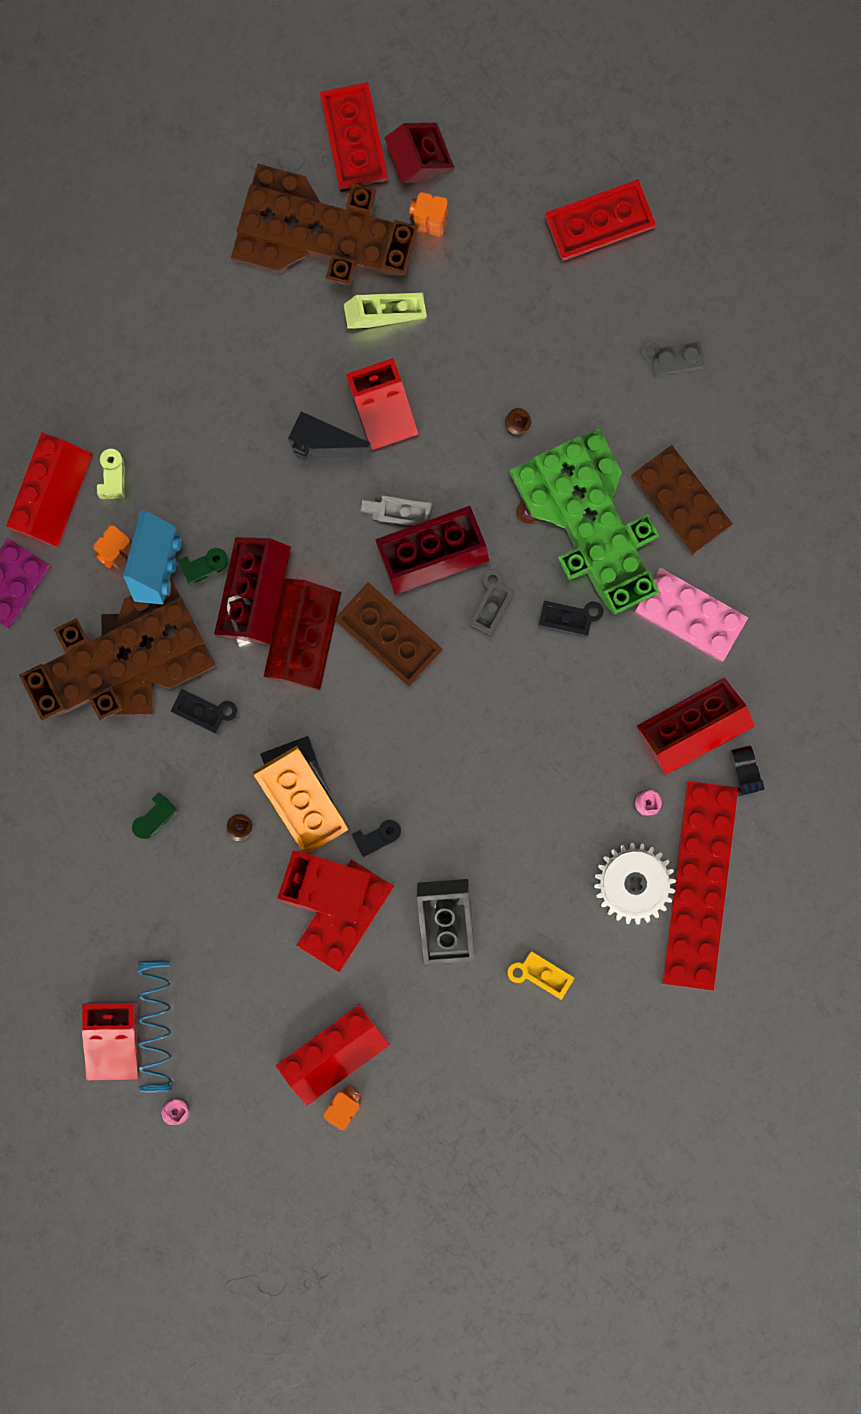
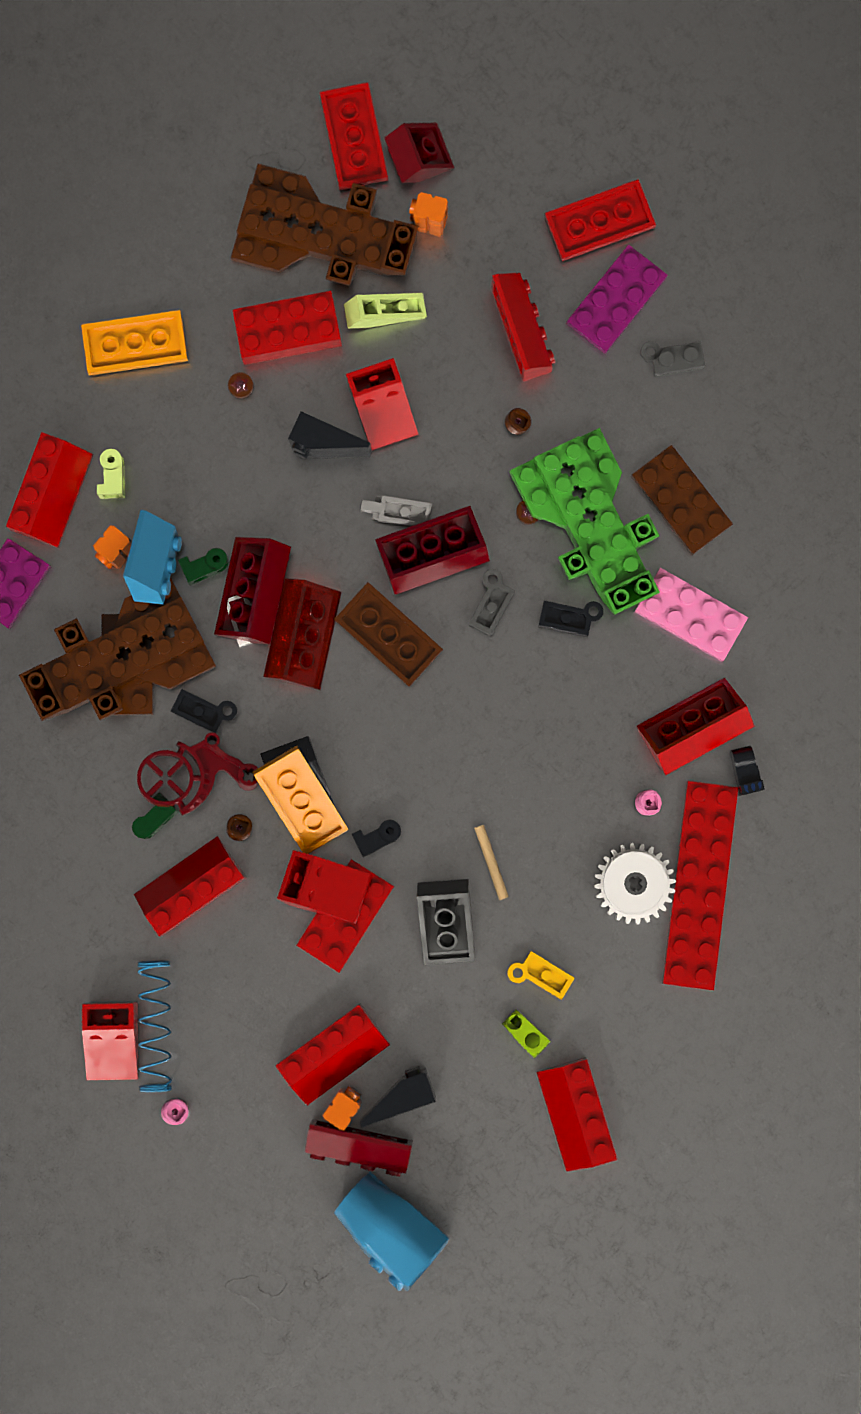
(134, 342): none -> light orange plate
(189, 886): none -> red slope
(209, 760): none -> dark red piece
(240, 385): none -> reddish brown tile
(287, 327): none -> red brick
(358, 1146): none -> dark red slope
(390, 1231): none -> dark azure animal
(406, 1094): none -> black slope
(491, 862): none -> tan piece
(521, 325): none -> red slope
(526, 1033): none -> lime leg
(576, 1115): none -> red slope
(616, 299): none -> magenta plate

